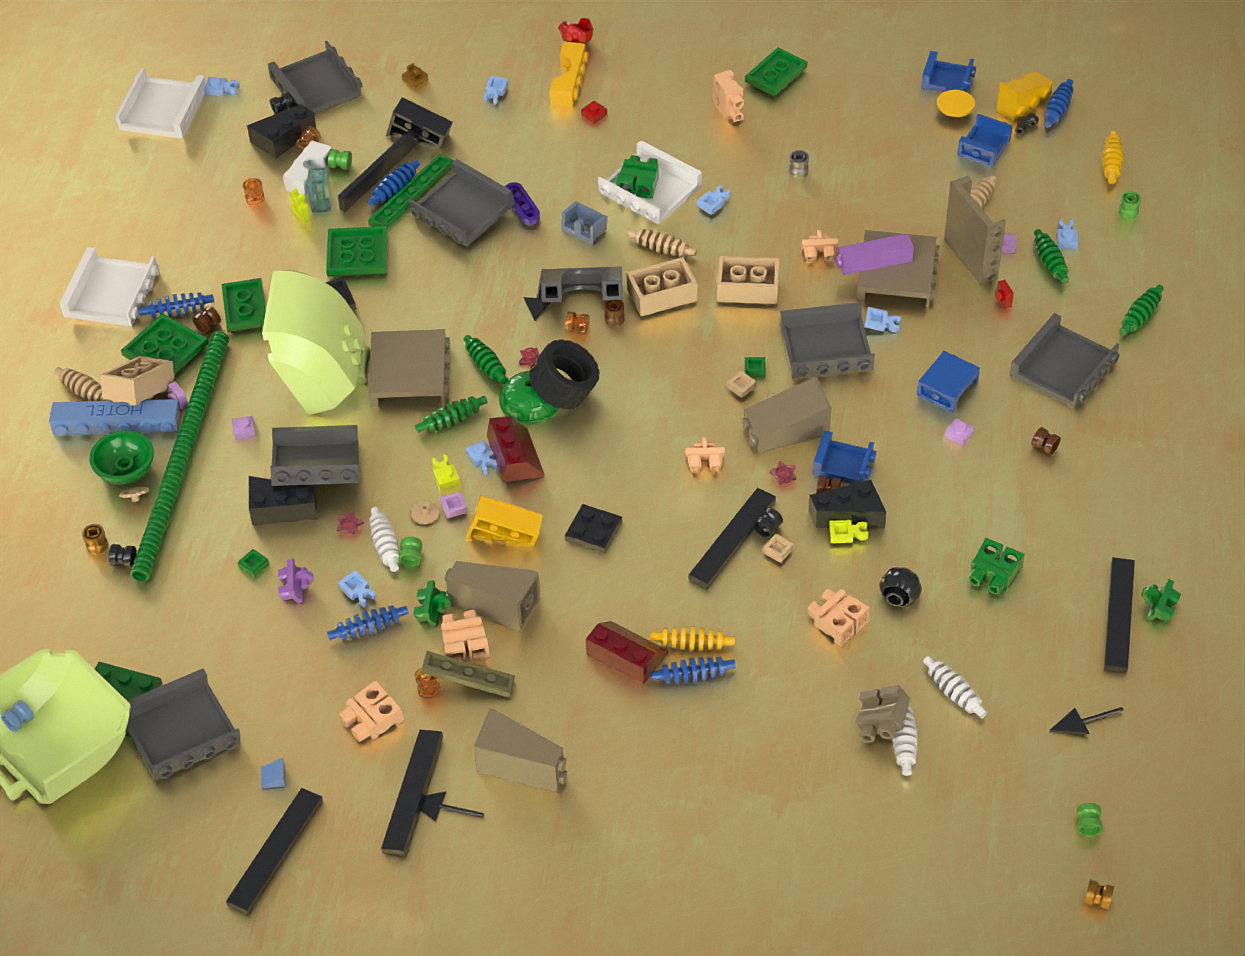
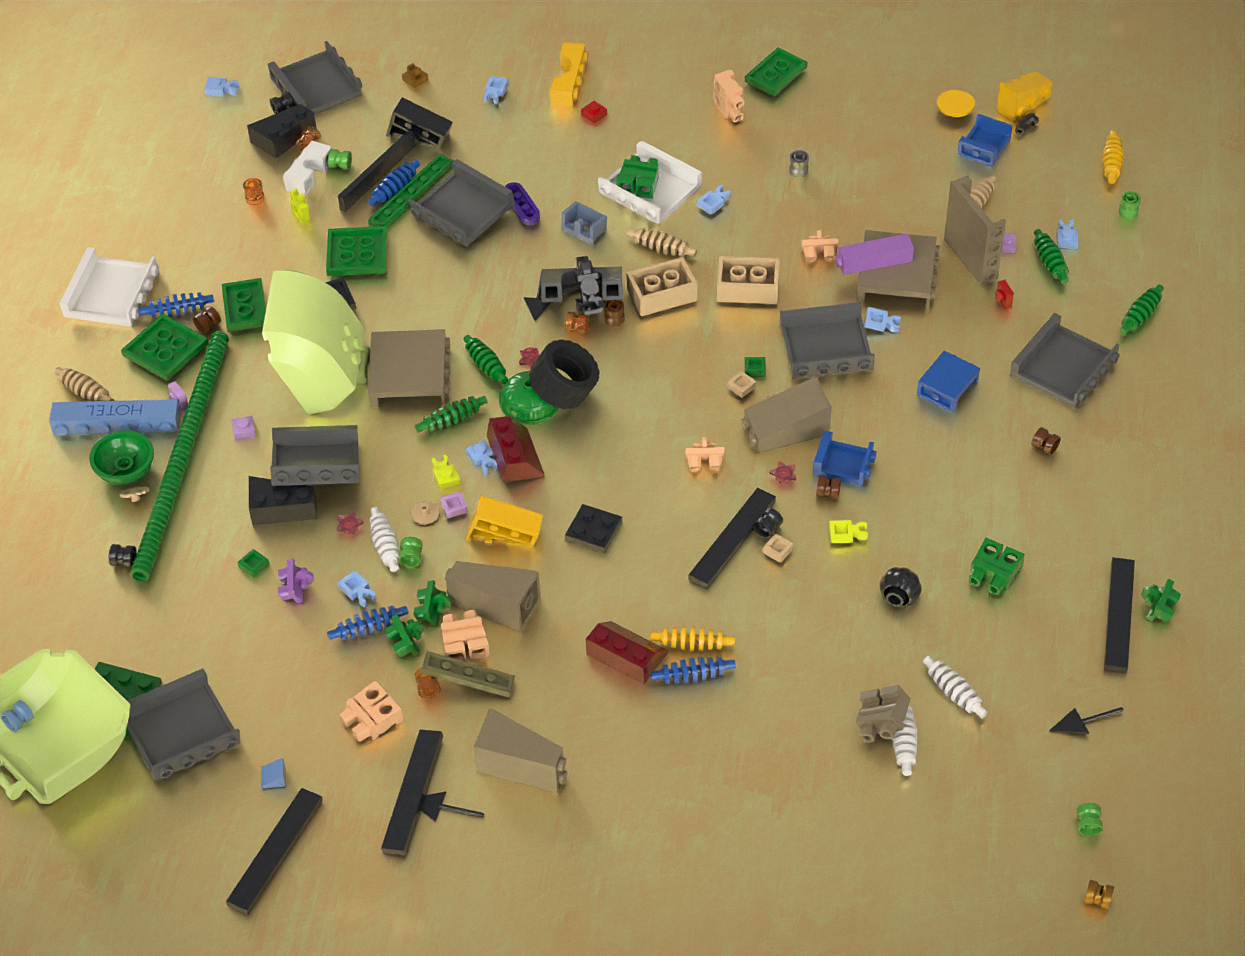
(95, 538): pearl gold wheel -> none
(137, 380): tan brick -> none
(160, 105): white panel -> none
(319, 183): clear light blue torso -> none
(407, 633): none -> green hips
(578, 32): red hair -> none
(585, 278): none -> black hips
(839, 615): light nougat hips -> none
(851, 502): black wedge -> none
(947, 76): blue panel -> none
(959, 431): lavender plate -> none
(1058, 103): blue piece -> none

